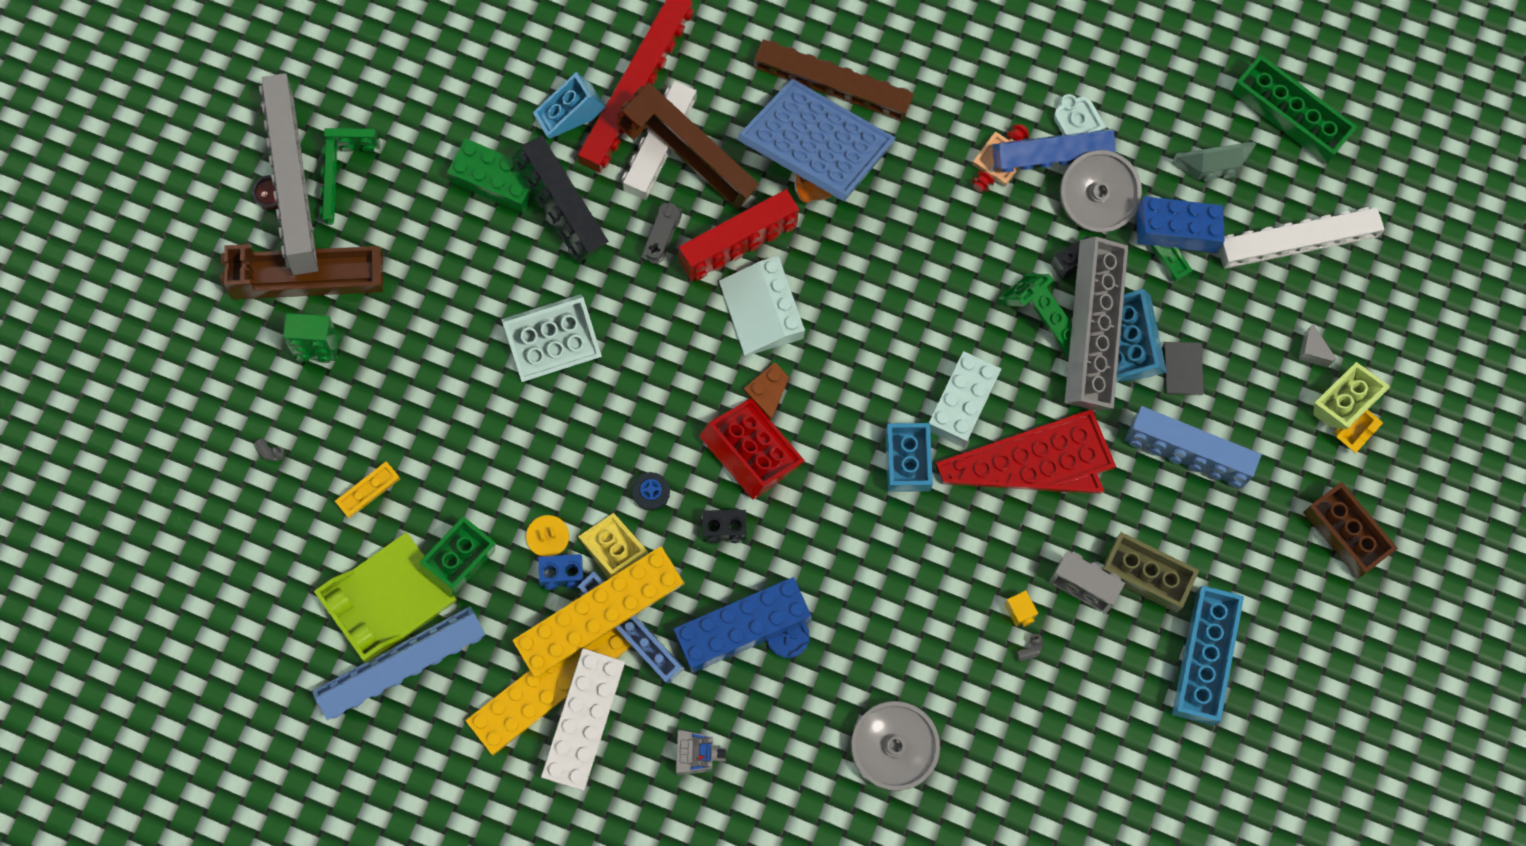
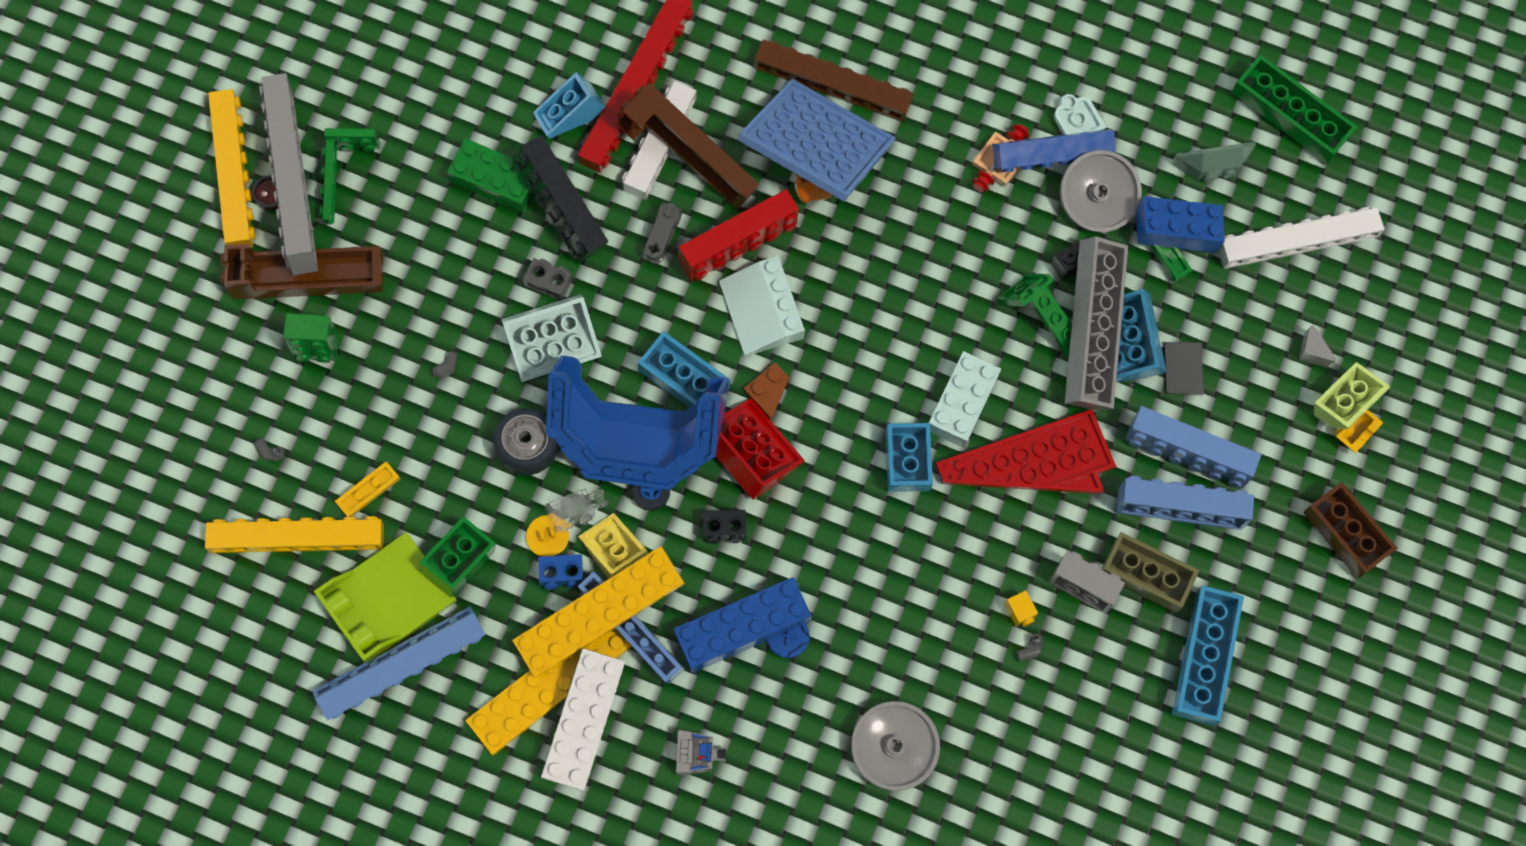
(231, 168): none -> yellow brick
(294, 535): none -> yellow brick
(447, 368): none -> dark grey arm
(524, 457): none -> wheel
(545, 283): none -> dark grey brick
(574, 509): none -> clear brick
(630, 440): none -> blue windscreen
(677, 369): none -> dark azure brick
(1185, 503): none -> medium blue brick

